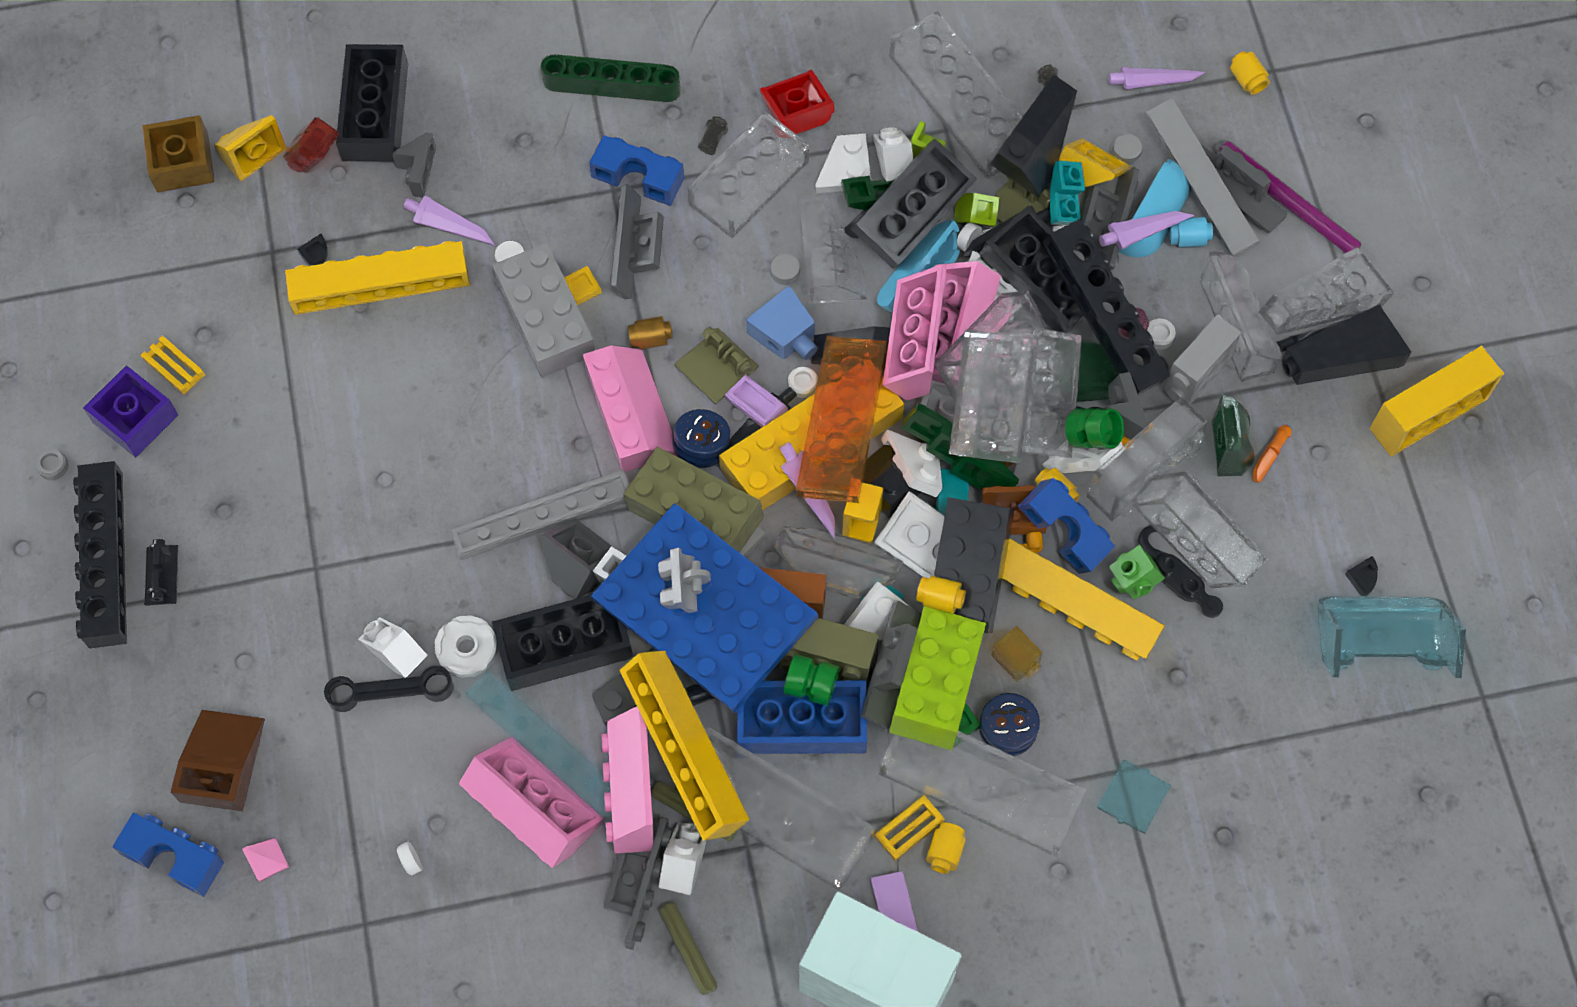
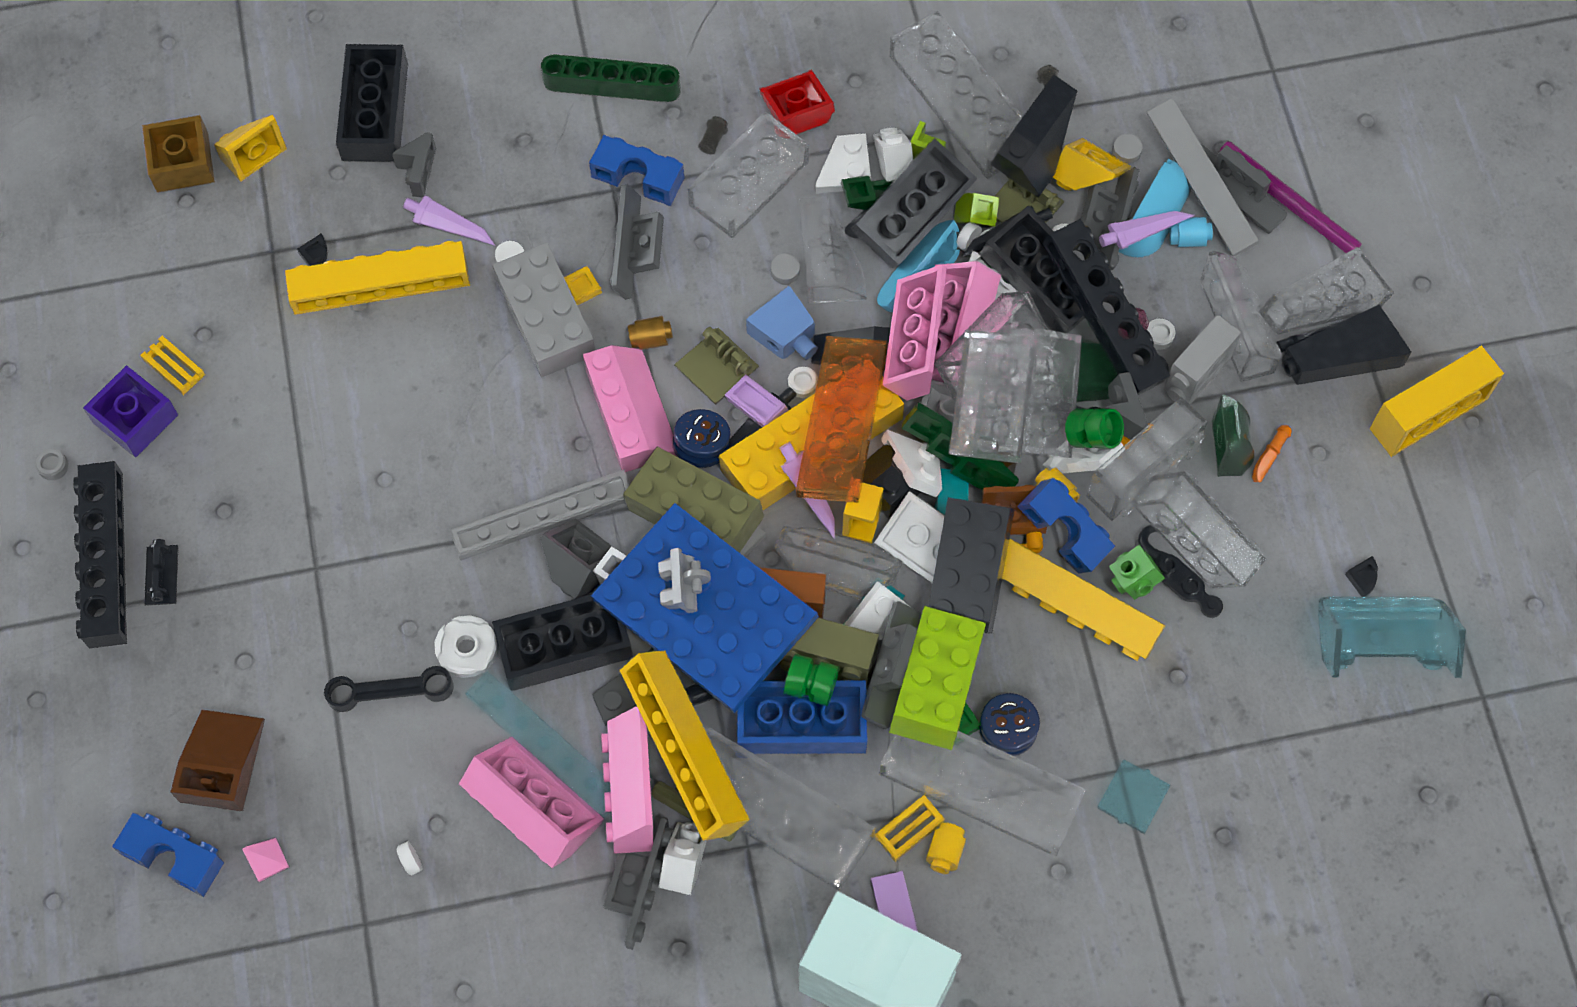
(310, 145): clear red brick -> none
(392, 646): white slope -> none
(688, 948): olive axle -> none
(940, 594): yellow brick -> none
(1017, 654): clear yellow brick -> none
(1065, 186): teal slope -> none
(1144, 77): lavender bar -> none
(1249, 72): yellow brick -> none

